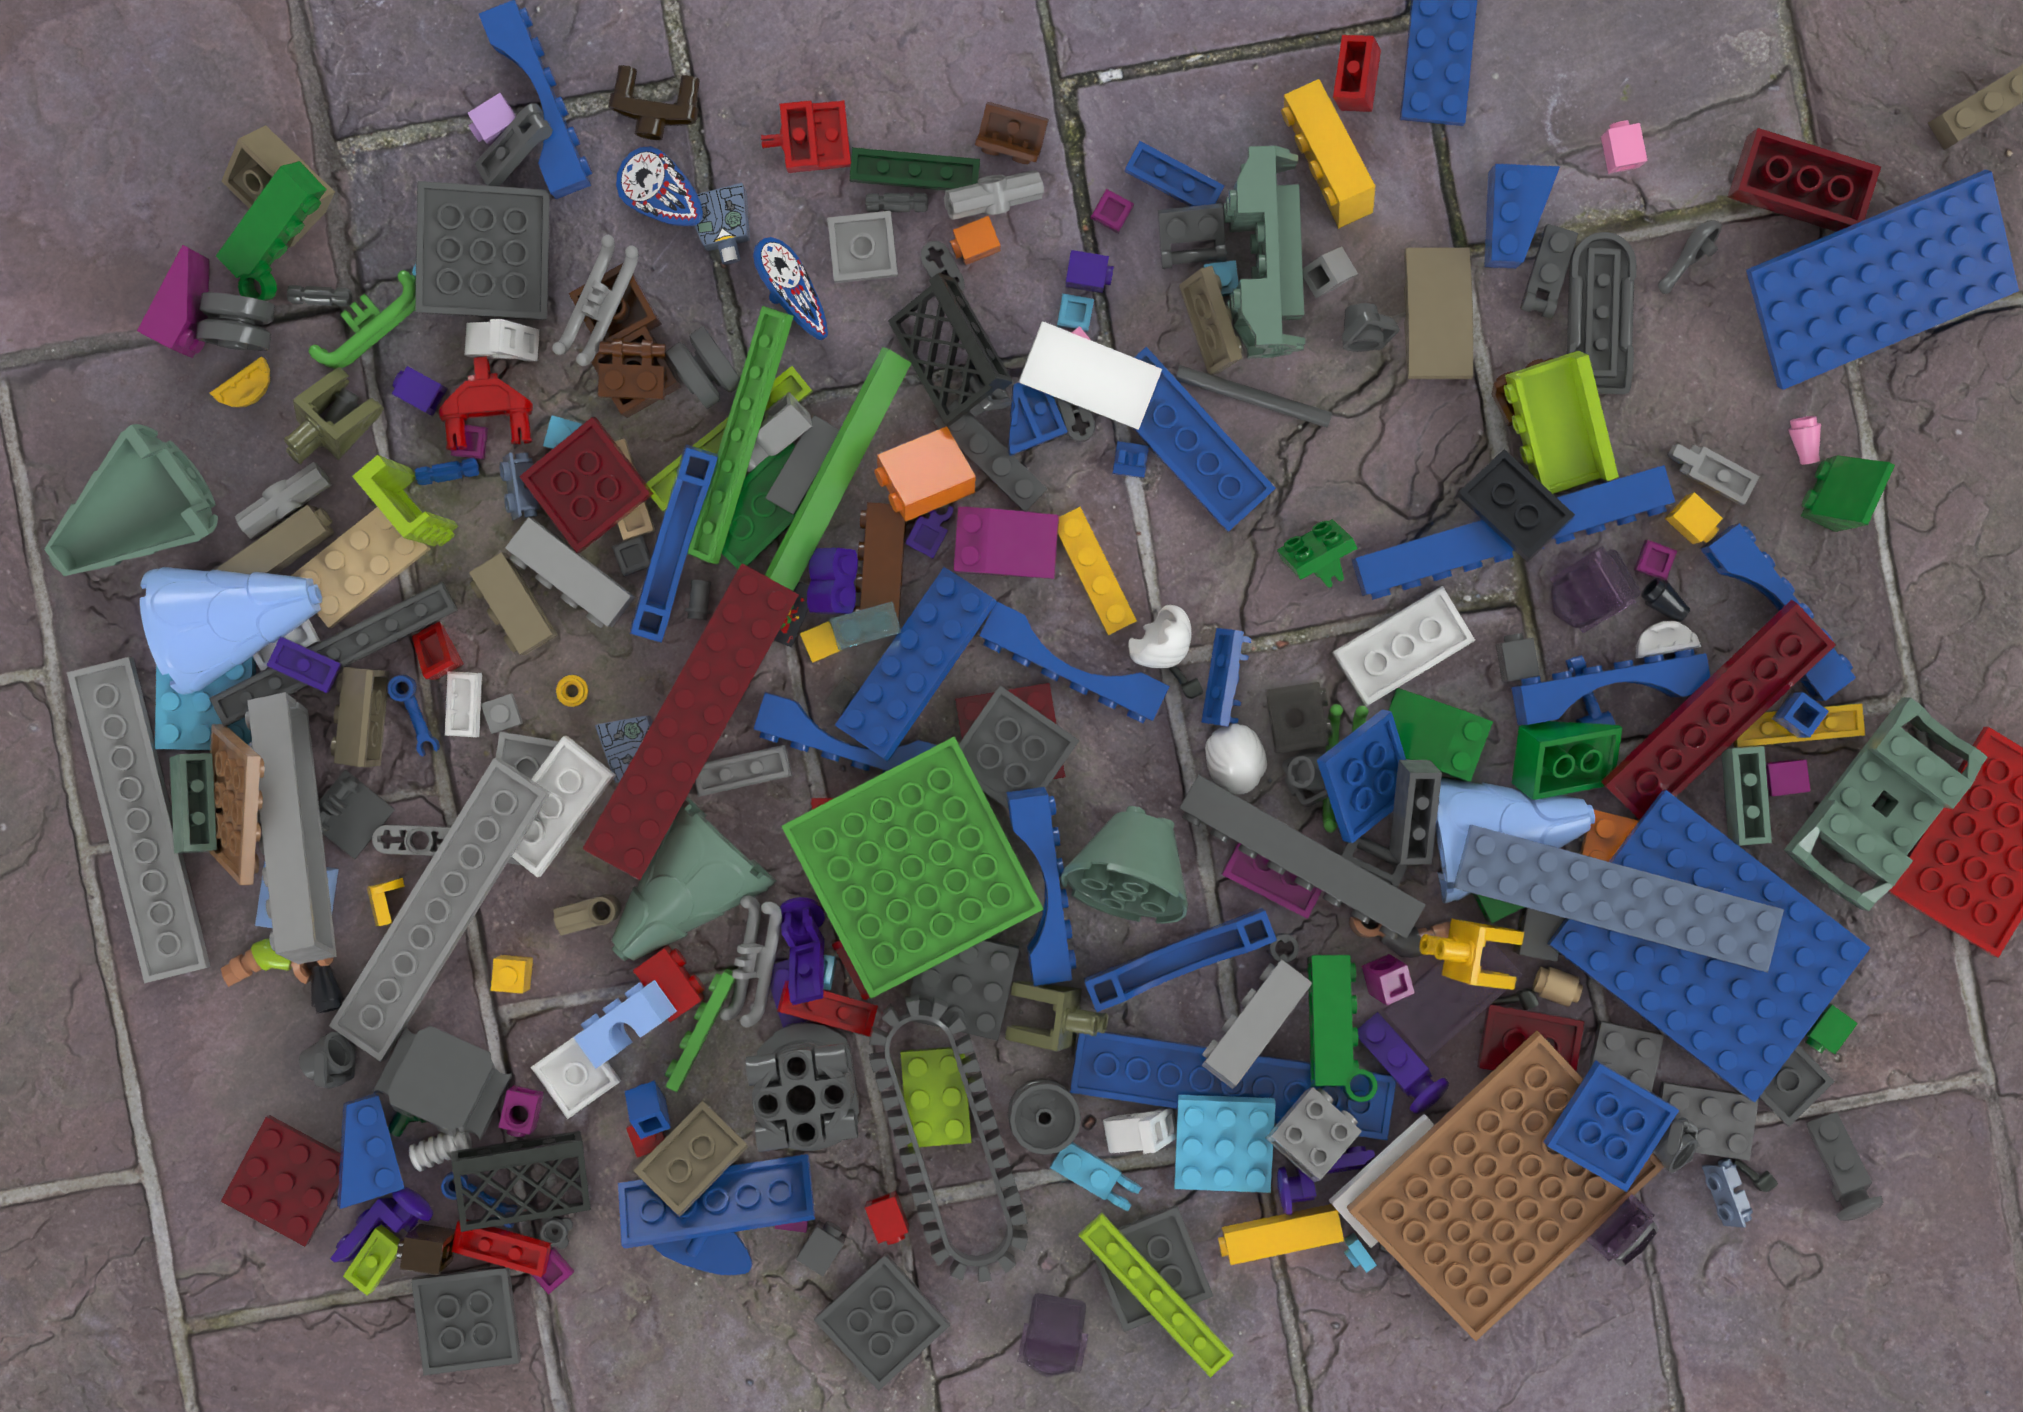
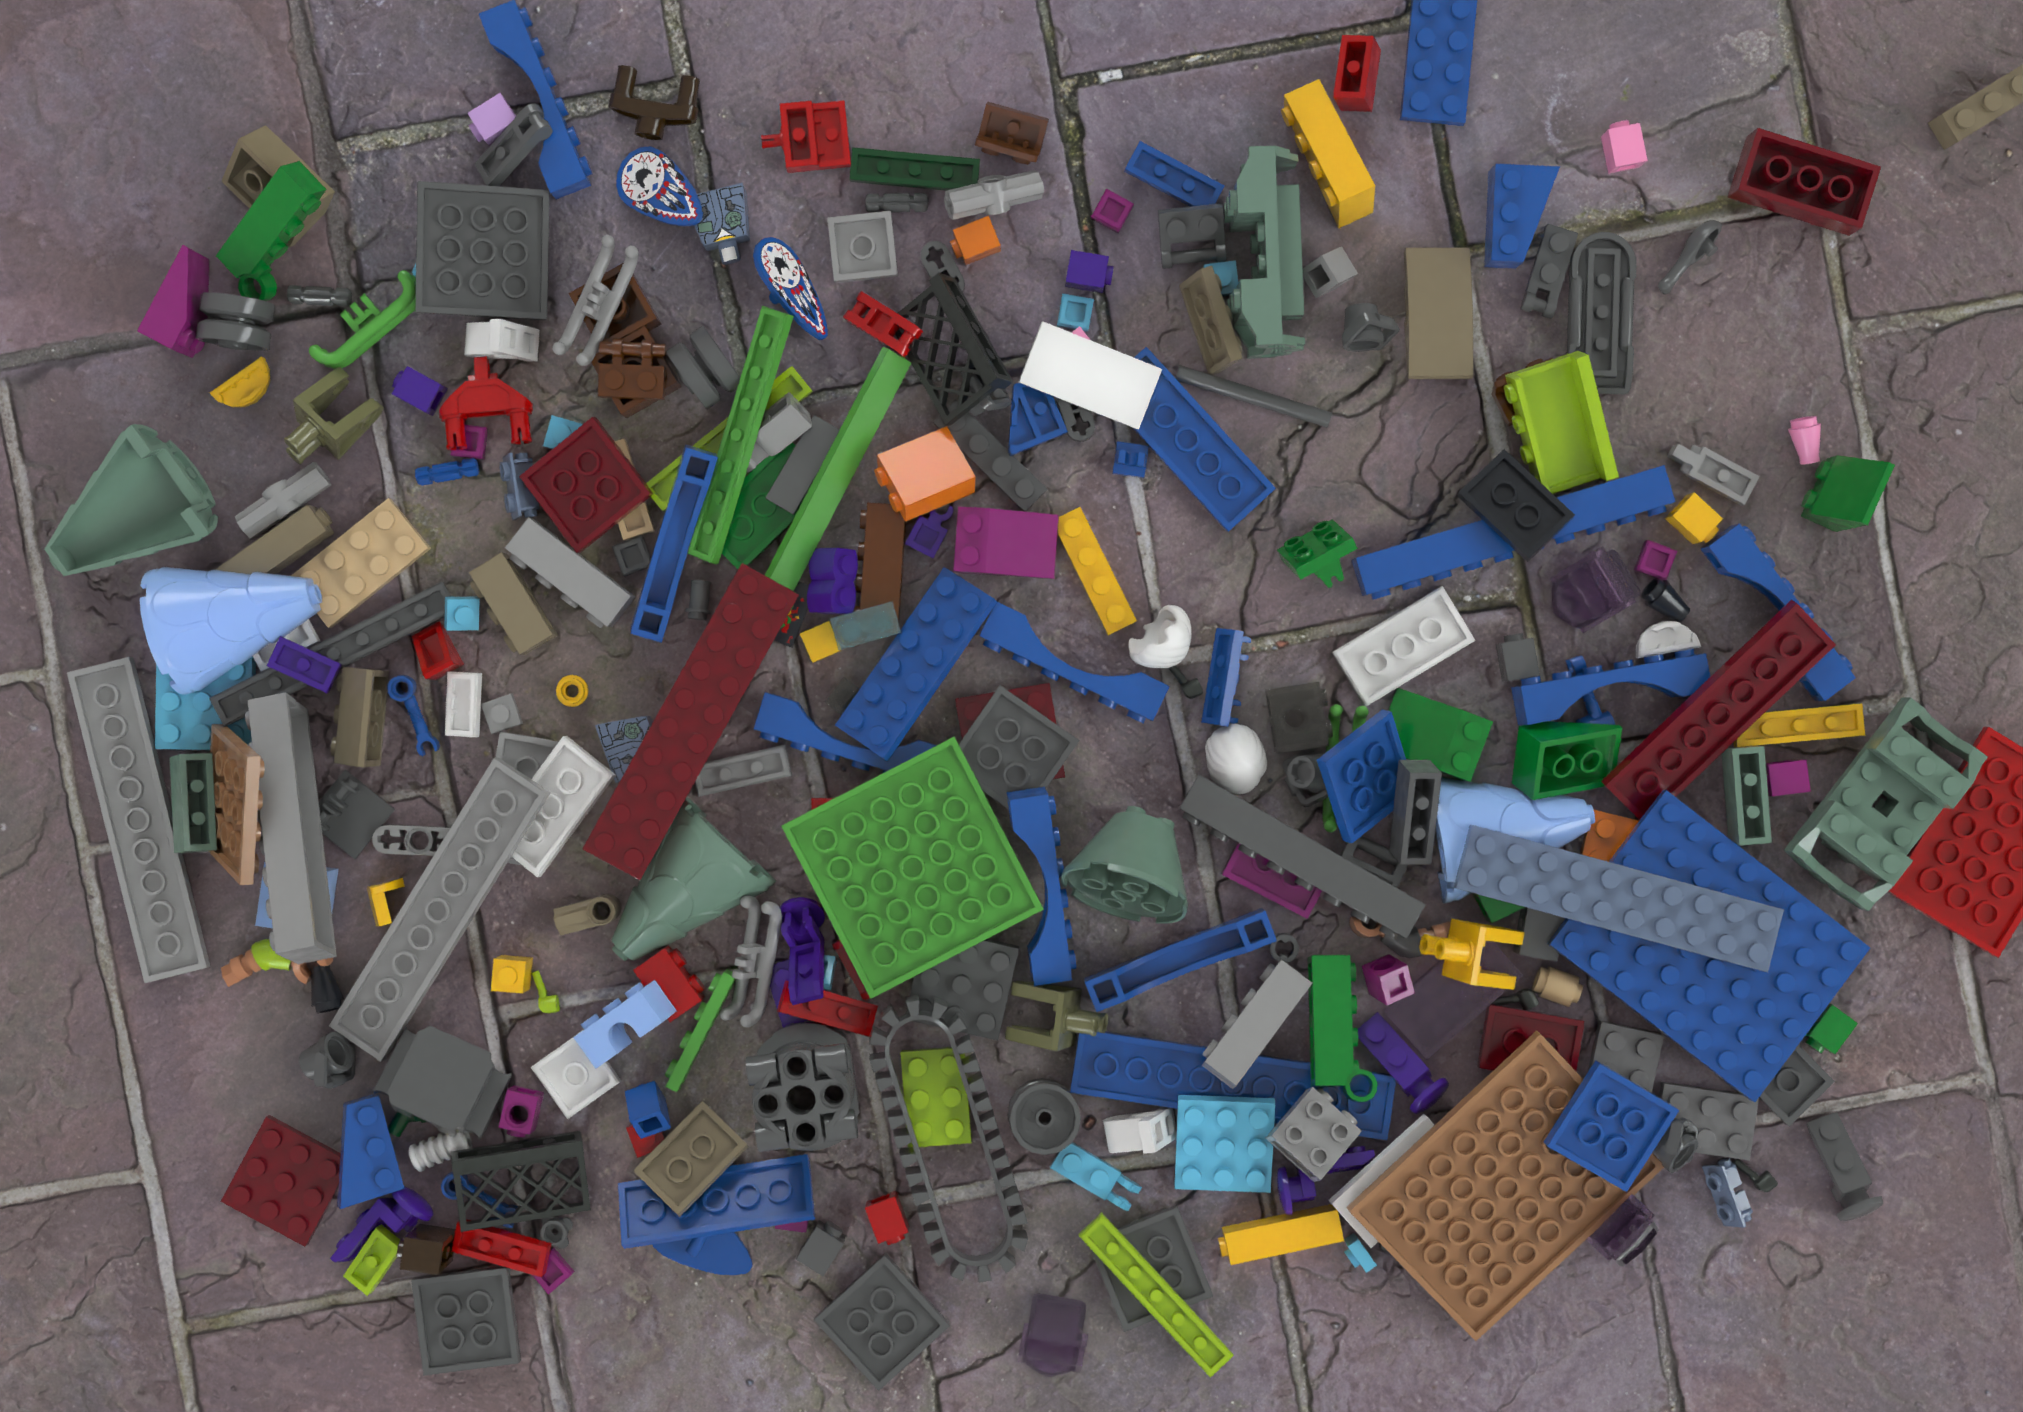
(342, 406): dark grey pin -> none
(385, 485): lime panel -> none
(461, 613): none -> medium azure plate
(546, 1003): none -> lime hand
(882, 324): none -> red plate
(1800, 715): blue brick -> none
(1883, 279): blue plate -> none

